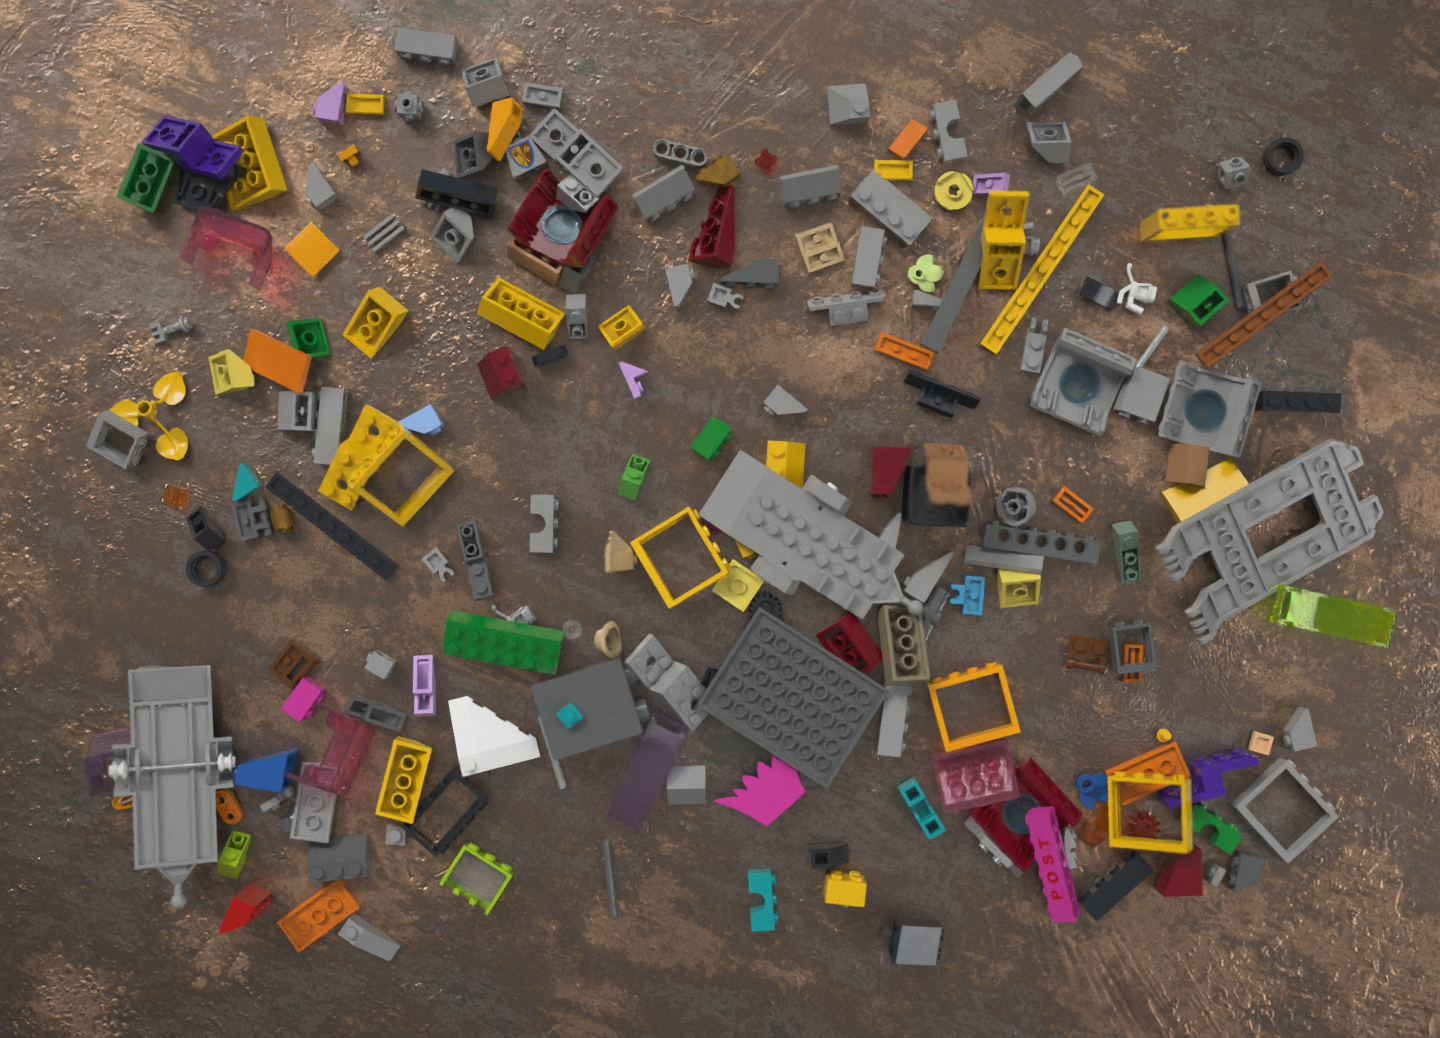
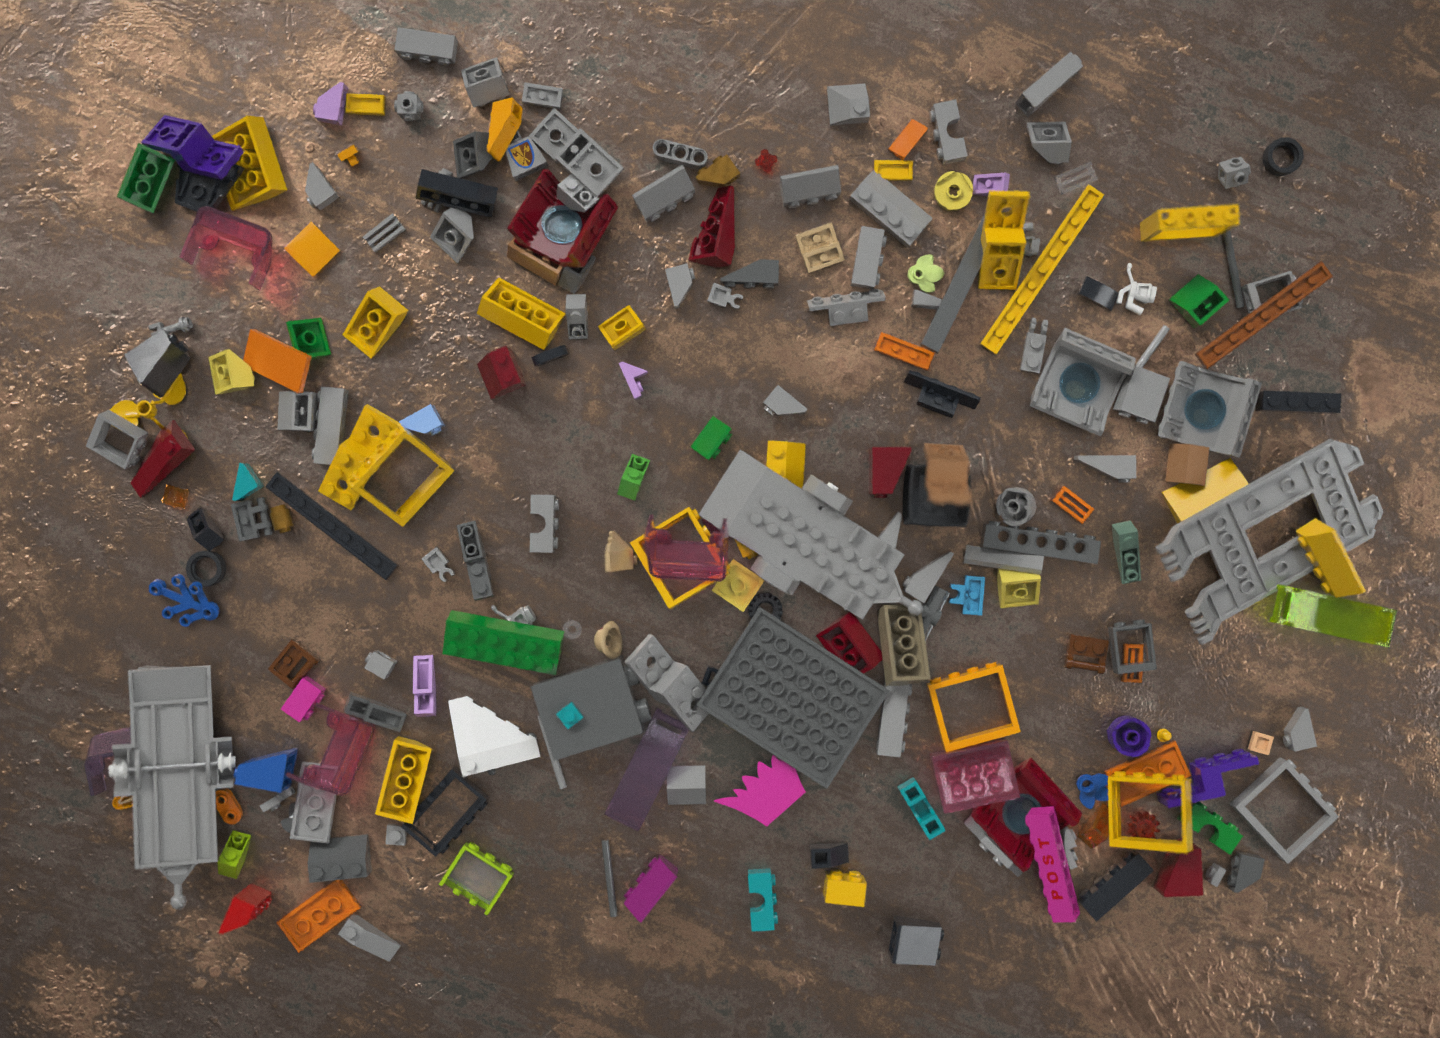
(158, 361): none -> black slope
(164, 455): none -> dark red wedge
(186, 600): none -> blue plant
(650, 887): none -> magenta slope
(686, 558): none -> clear pink windscreen
(1113, 466): none -> light grey slope
(1118, 734): none -> dark purple brick
(1329, 559): none -> yellow slope

